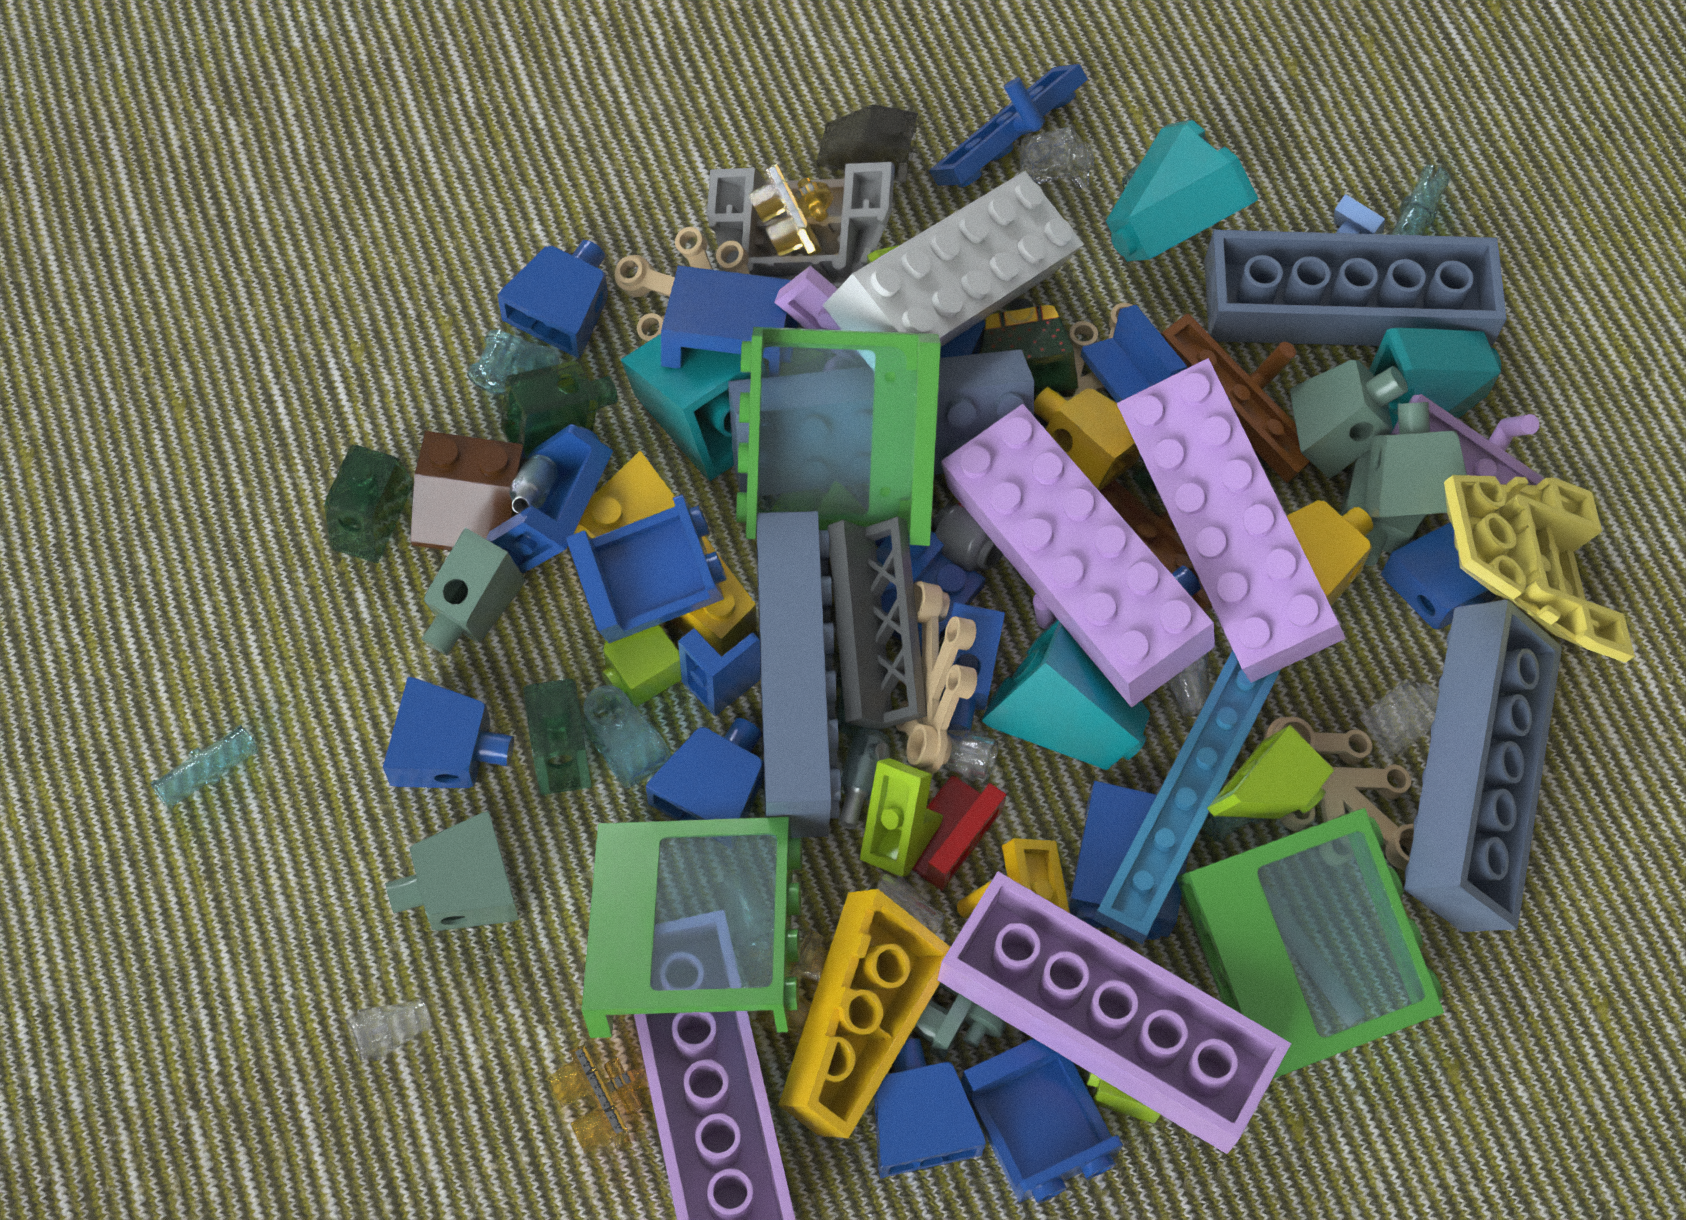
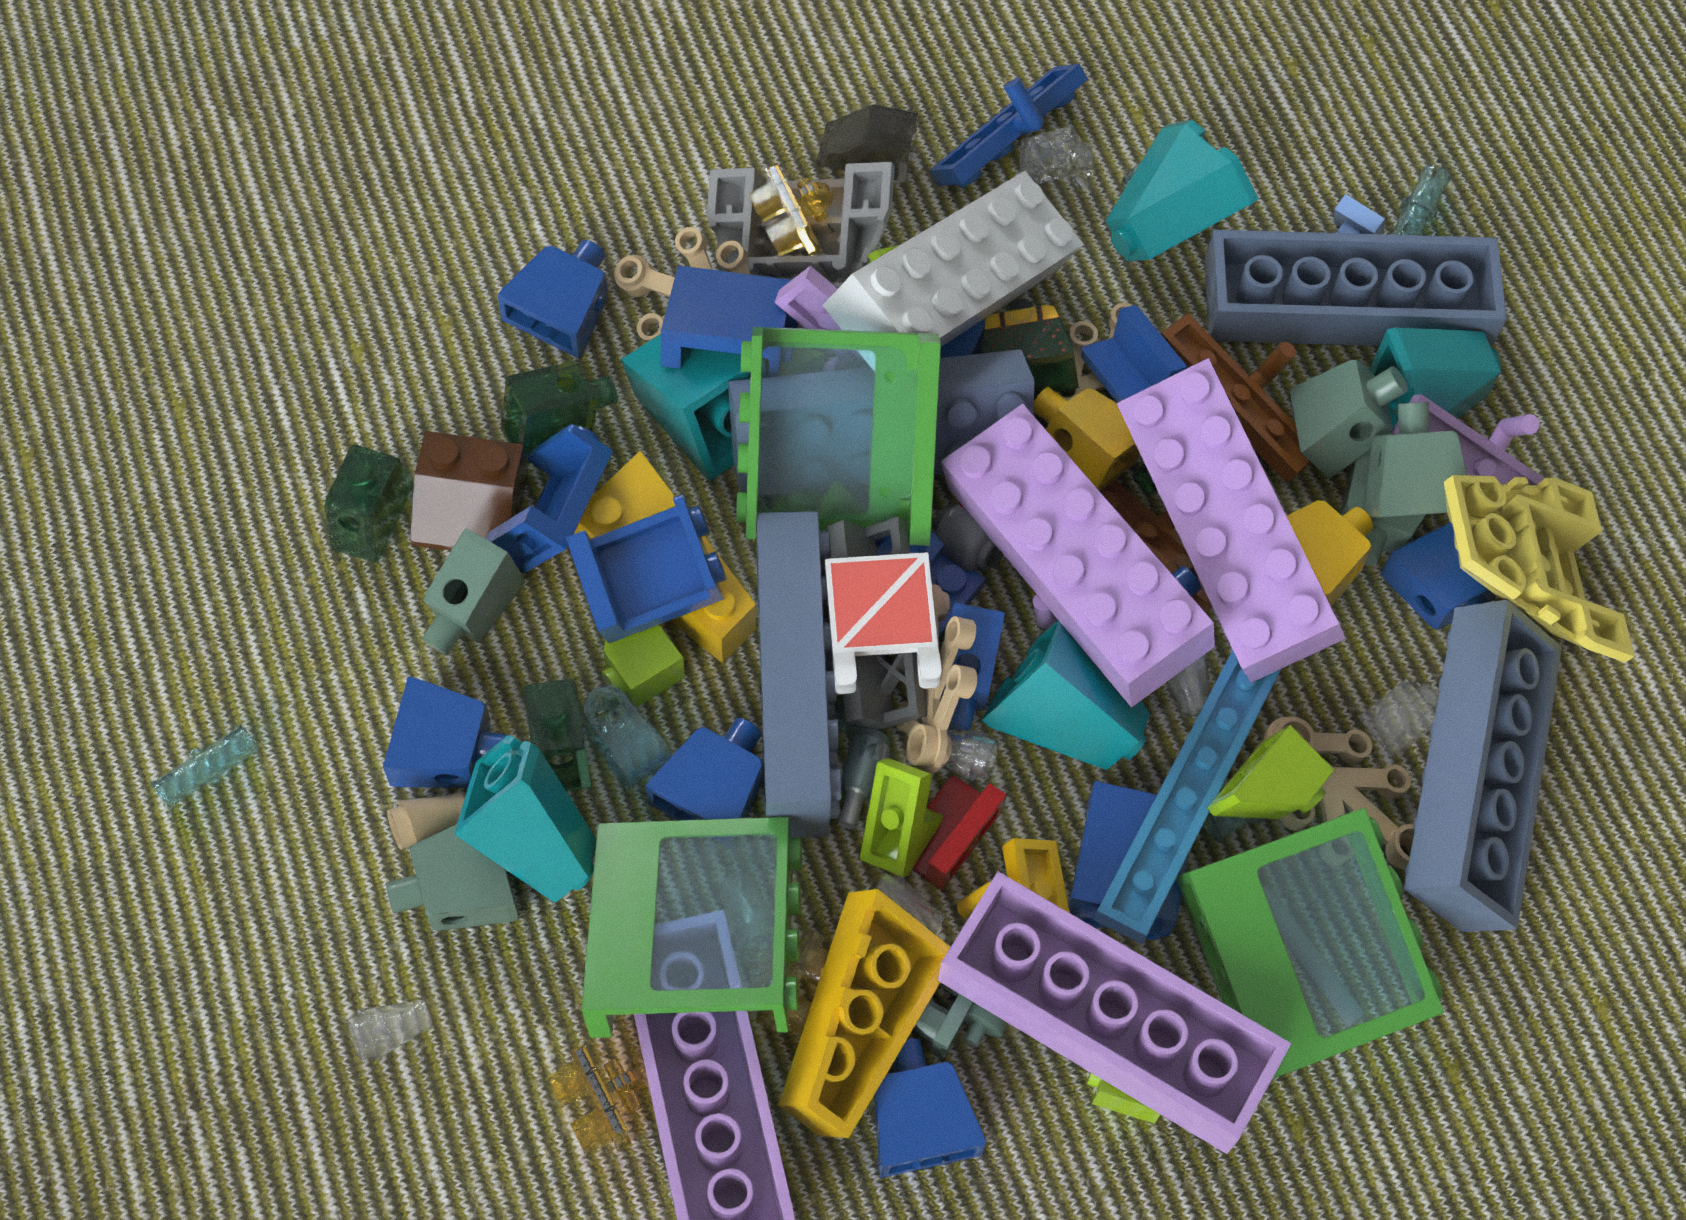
(423, 817): none -> tan cone
(507, 356): clear light blue piece -> none
(527, 820): none -> teal slope
(533, 483): clear light blue piece -> none
(718, 679): blue panel -> none
(882, 609): none -> flag
(1039, 1120): blue panel -> none

